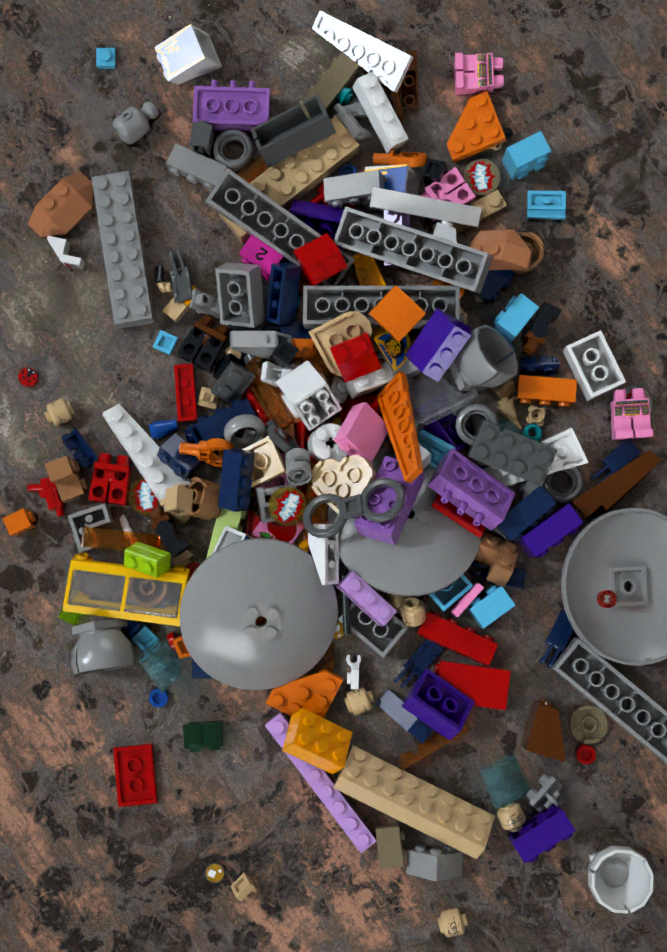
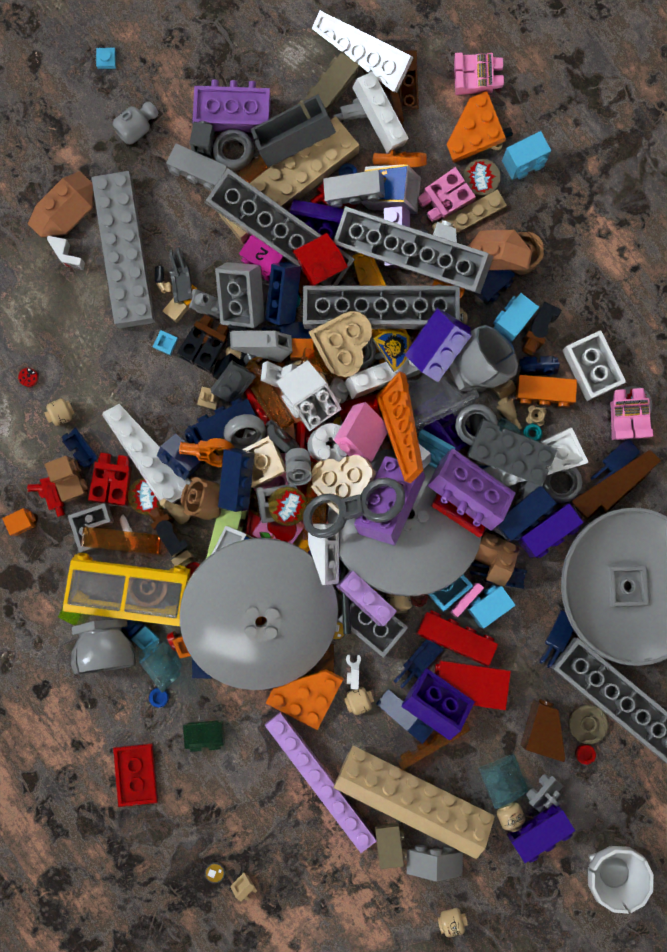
(147, 559): lime brick -> none
(161, 428): blue cone -> none
(178, 500): tan brick -> none
(185, 392): red plate -> none
(187, 55): slope -> none
(284, 353): black panel -> none
(317, 741): light orange brick -> none
(345, 95): teal plate -> none
(351, 123): light grey piece -> none
(355, 357): red slope -> none
(397, 313): orange slope -> none
(412, 612): tan head -> none
(425, 207): white tile -> none
(433, 171): black panel -> none
(546, 205): medium azure plate -> none
(612, 599): clear red bush -> none

